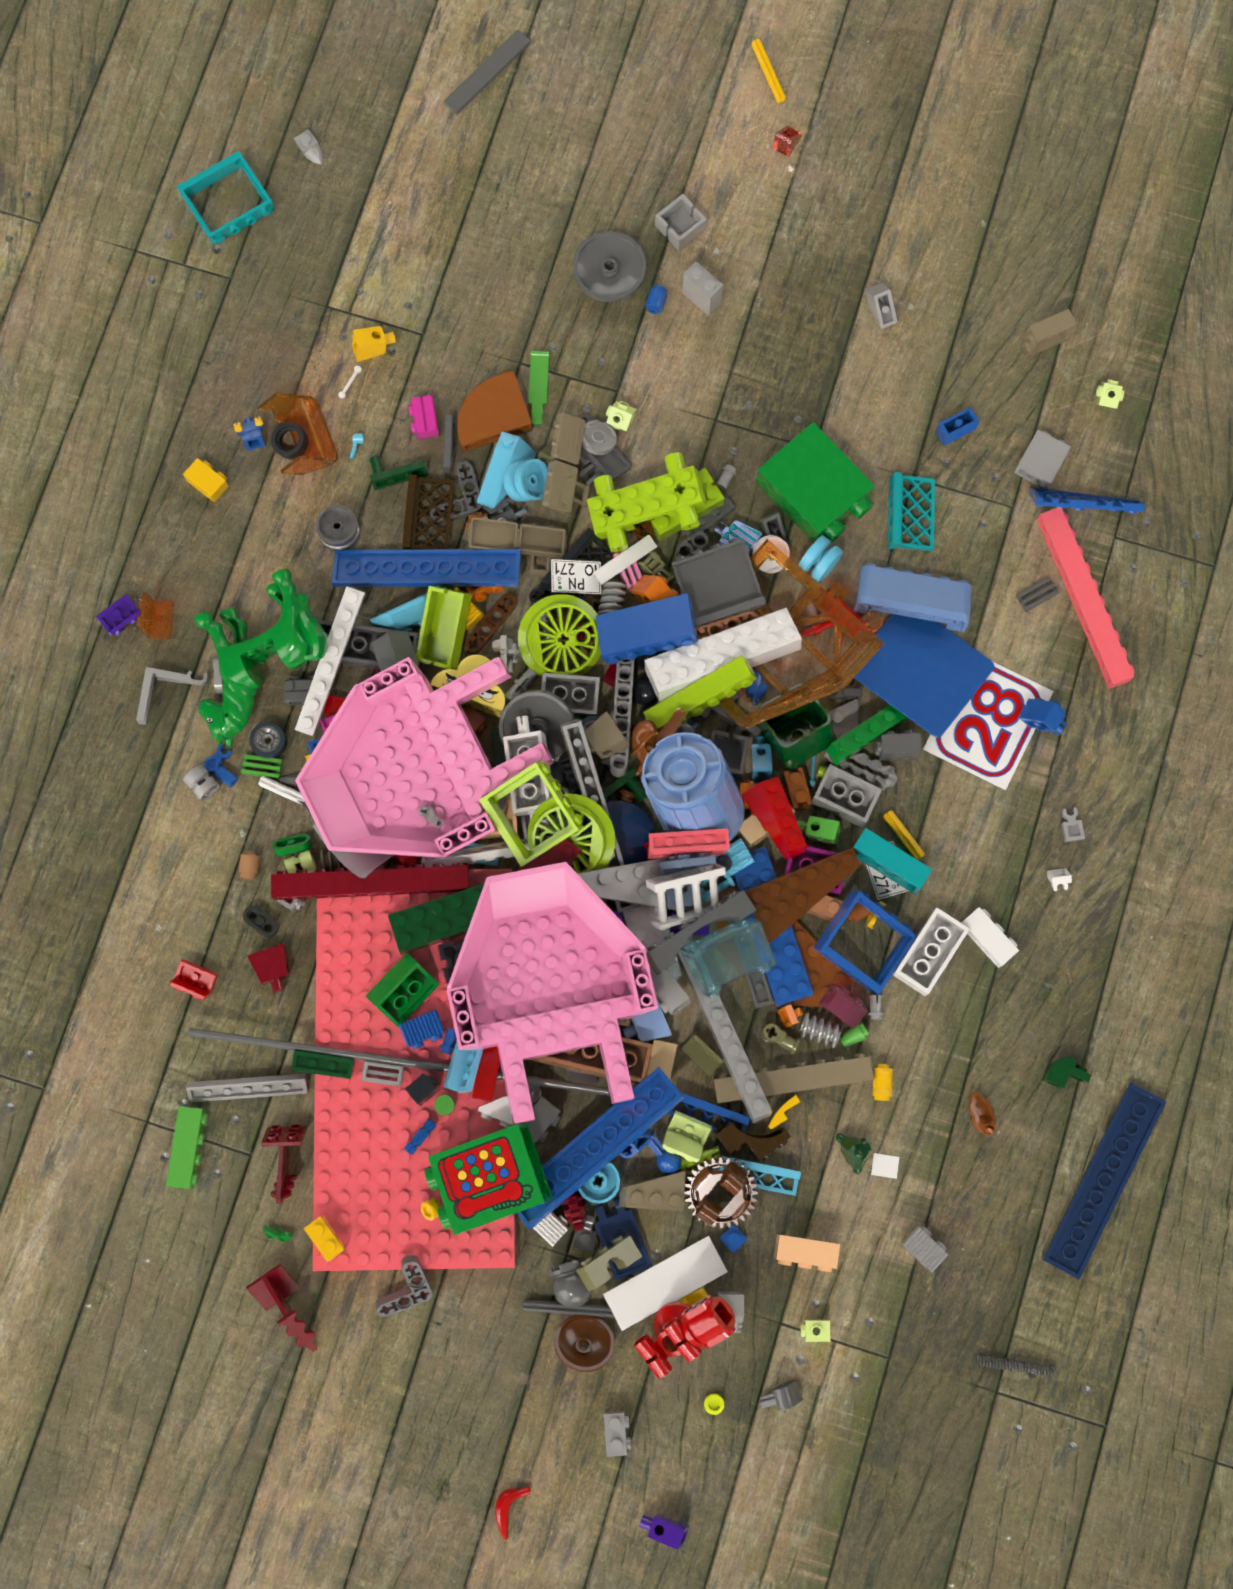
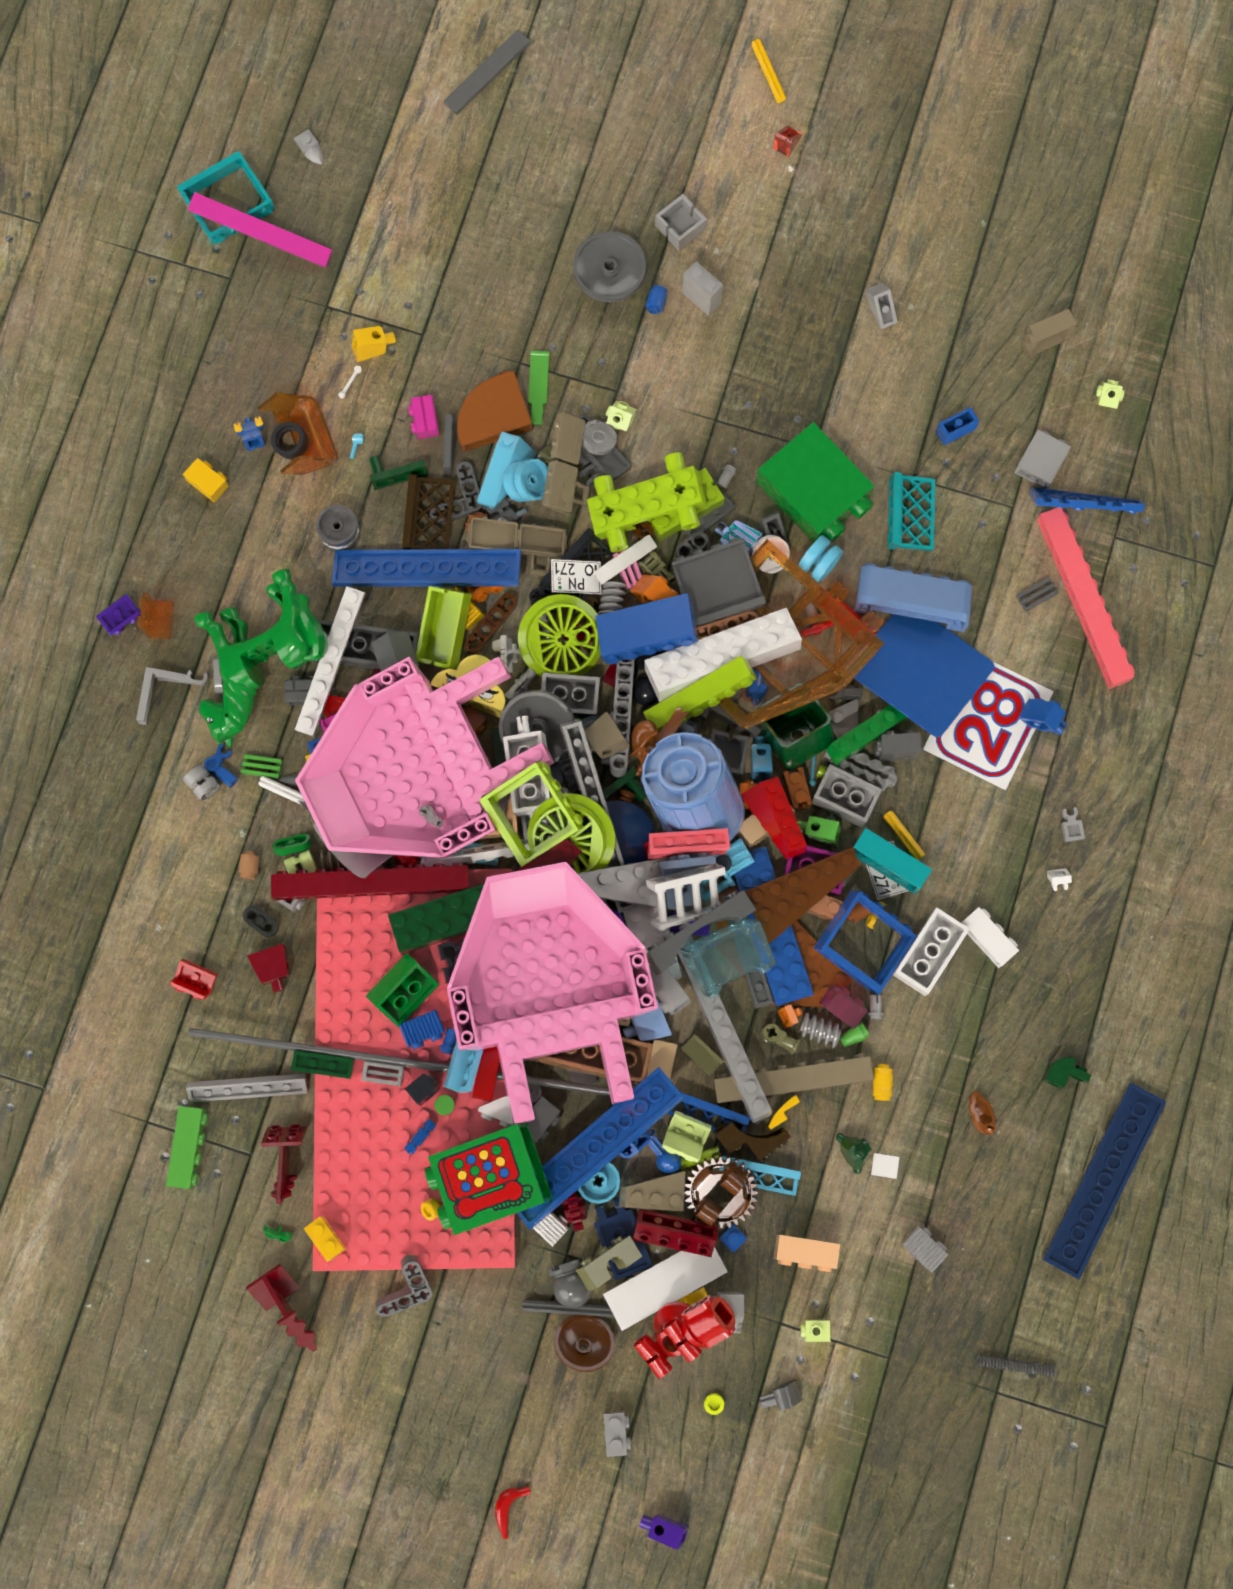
(259, 230): none -> dark pink tile
(266, 731): wheel -> none
(404, 617): medium azure wedge -> none
(586, 1238): dark grey plate -> none
(675, 1233): none -> dark red brick

